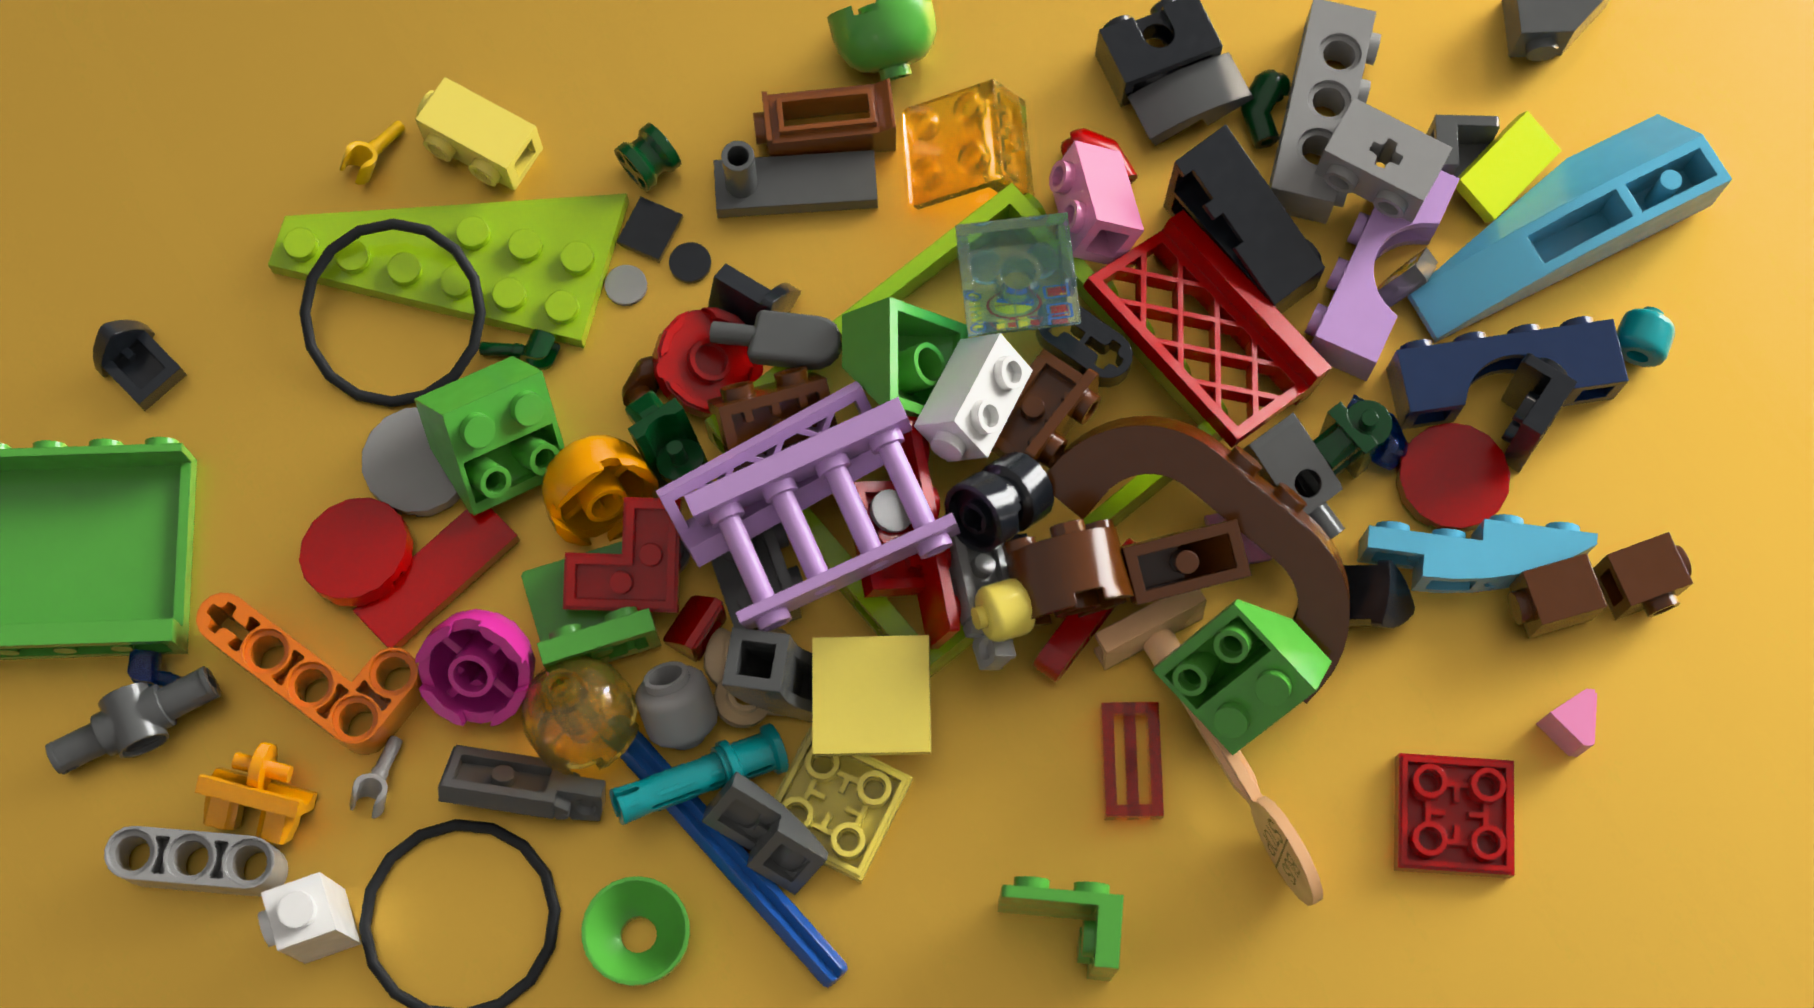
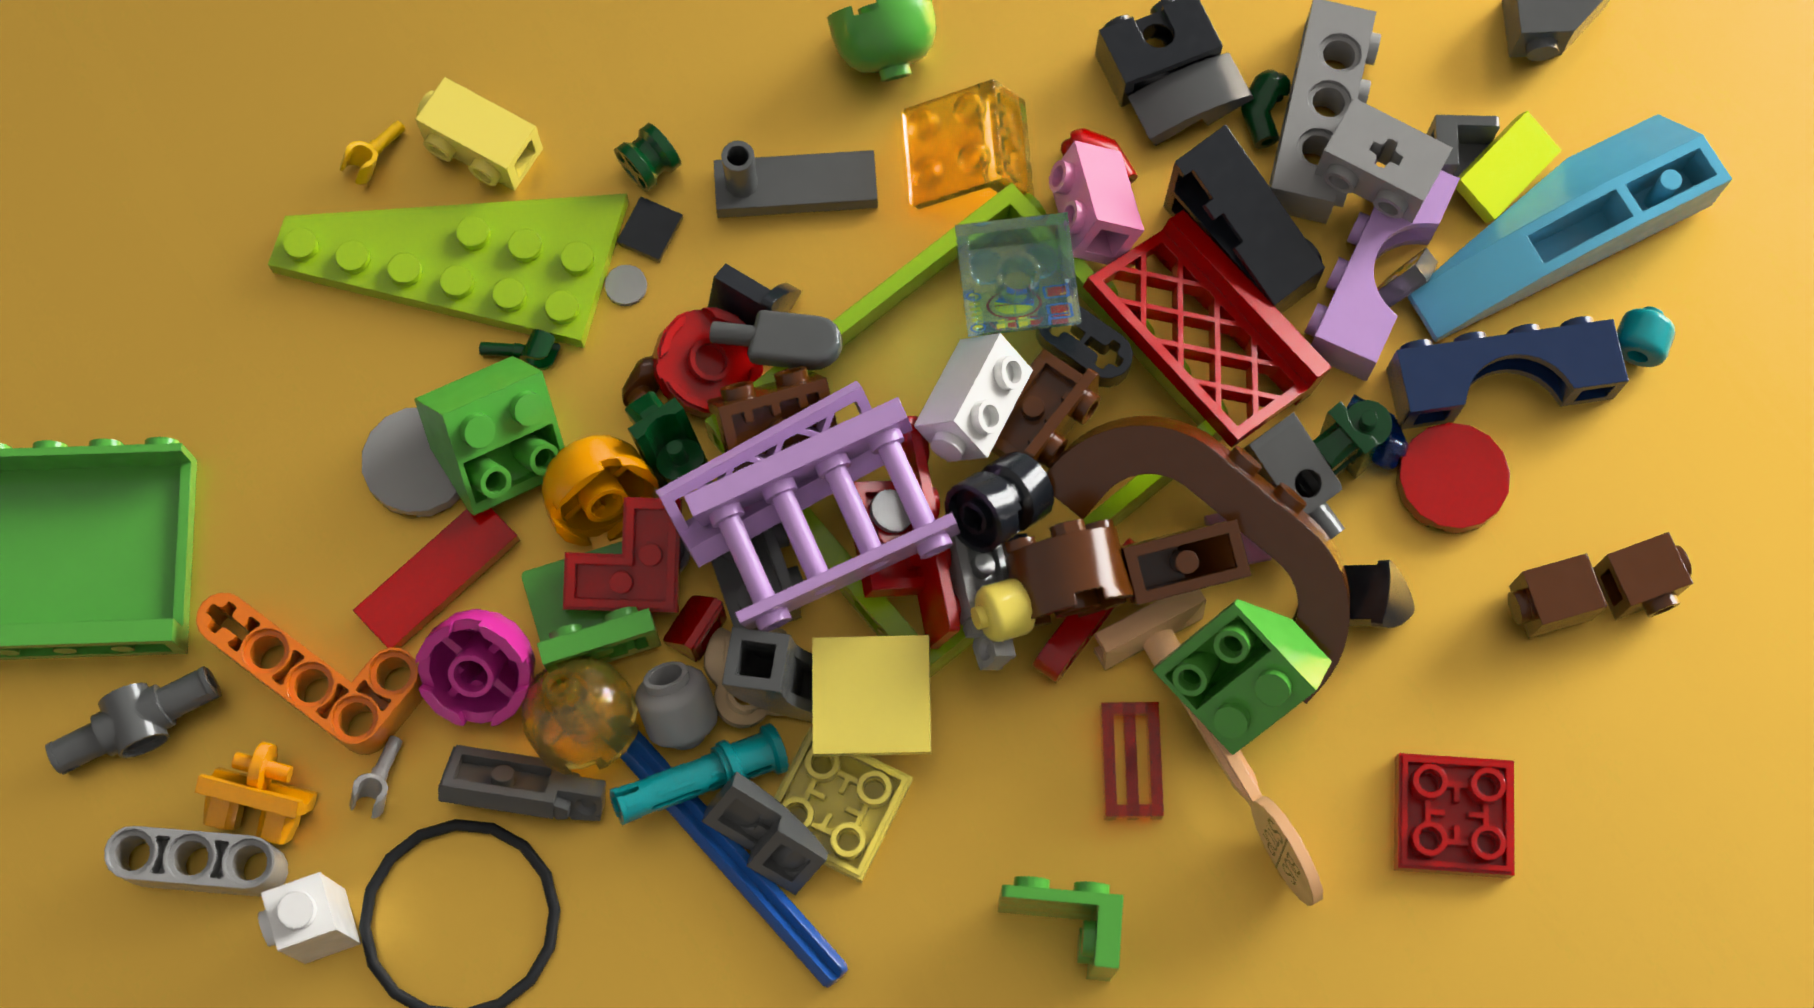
(135, 361): black tile -> none
(145, 667): clear blue hand -> none
(322, 263): black piece -> none
(356, 551): red tile -> none
(614, 909): bright green piece -> none
(690, 262): black piece -> none
(861, 134): dark orange window -> none
(898, 350): bright green slope -> none
(1486, 562): medium azure slope -> none
(1537, 396): black bracket -> none
(1573, 723): bright pink slope -> none

